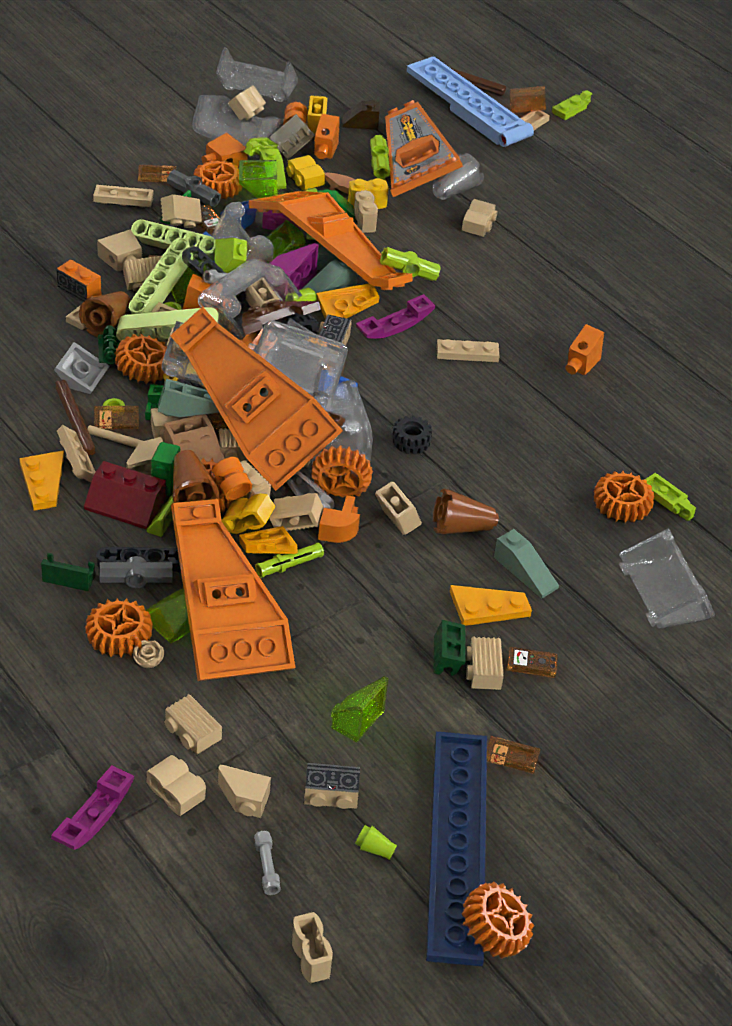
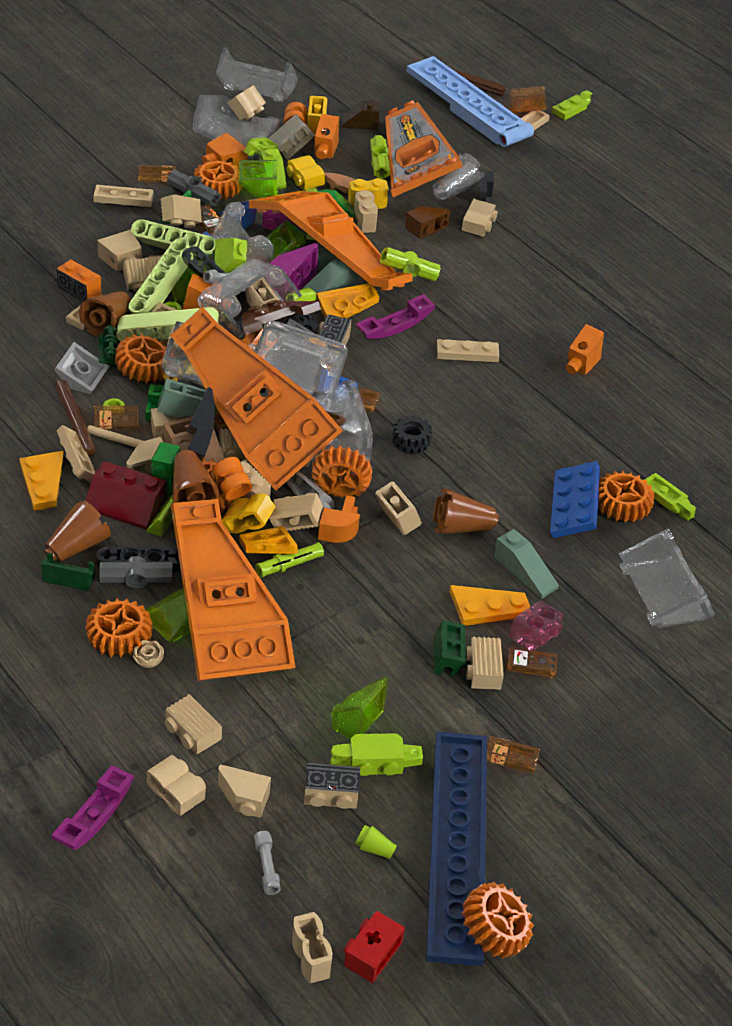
(77, 532): none -> dark orange cone
(202, 425): none -> black slope
(369, 398): none -> clear orange tile
(373, 946): none -> red brick
(377, 754): none -> lime hinge
(426, 220): none -> reddish brown slope
(486, 186): none -> black slope
(536, 625): none -> clear pink brick
(575, 499): none -> blue plate

